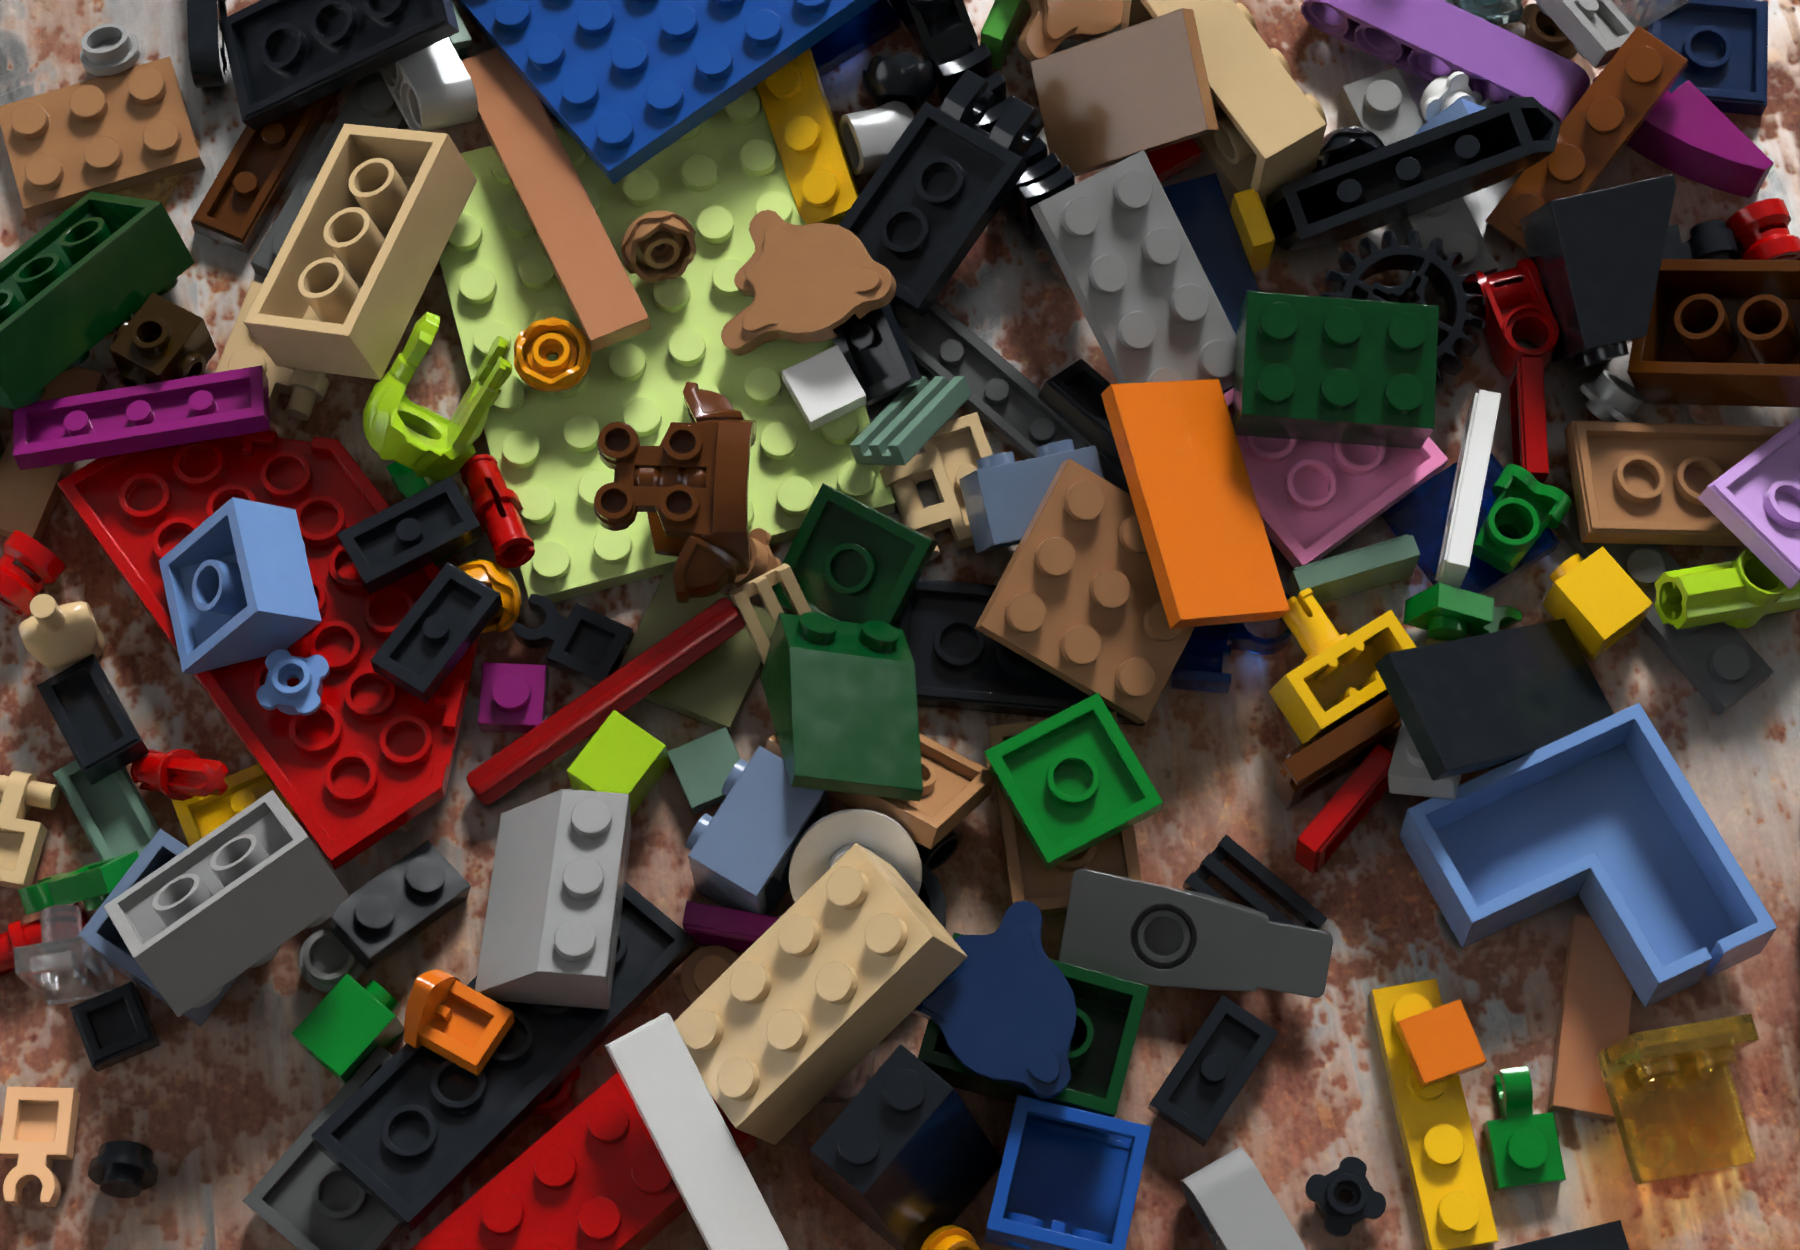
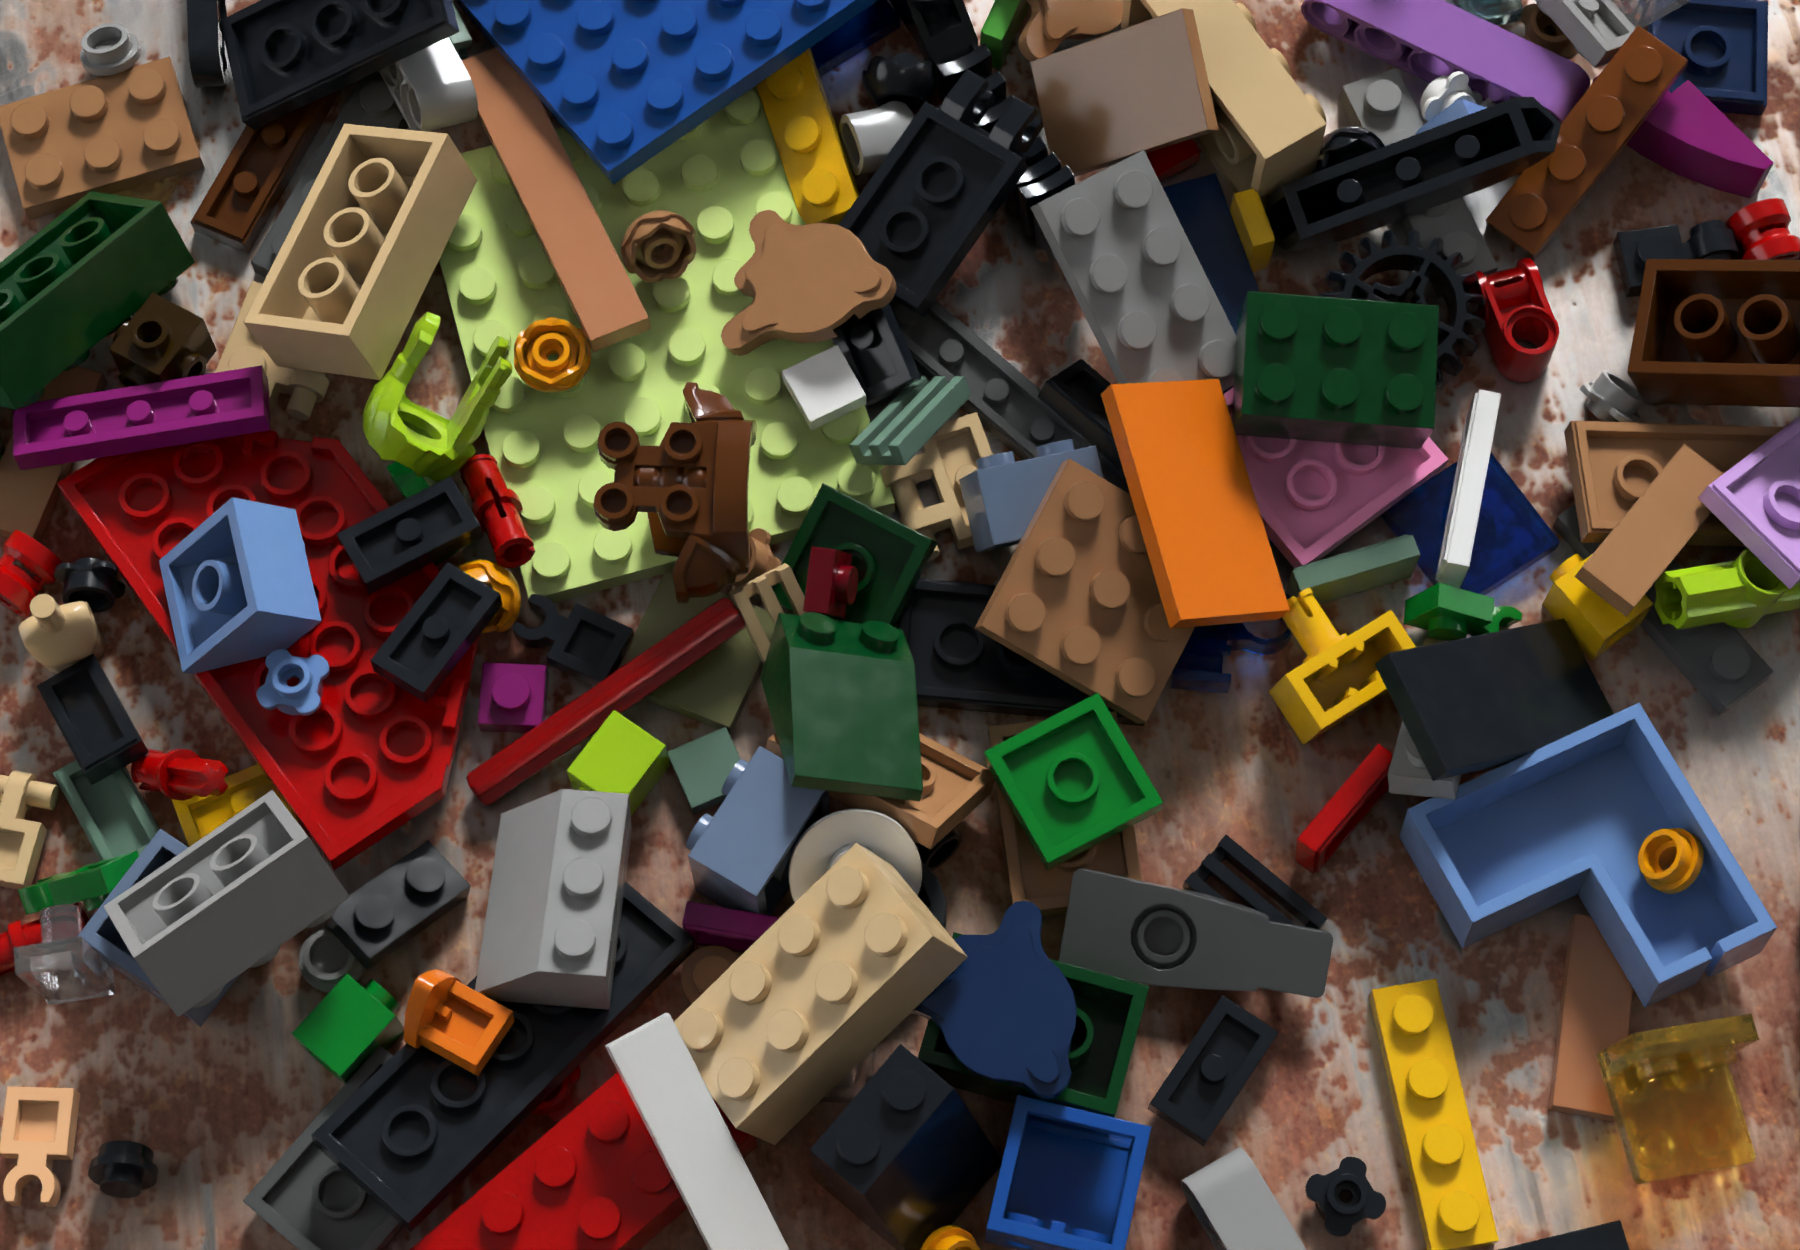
(90, 582): none -> black plate
(114, 1026): black tile -> none
(830, 582): none -> dark red plate
(1337, 752): reddish brown plate -> none
(1440, 1043): orange tile -> none
(1521, 510): green plate -> none
(1521, 1145): green plate -> none
(1528, 417): red tile -> none
(1601, 265): black slope -> none
(1650, 532): none -> medium nougat tile
(1670, 859): none -> light orange plate

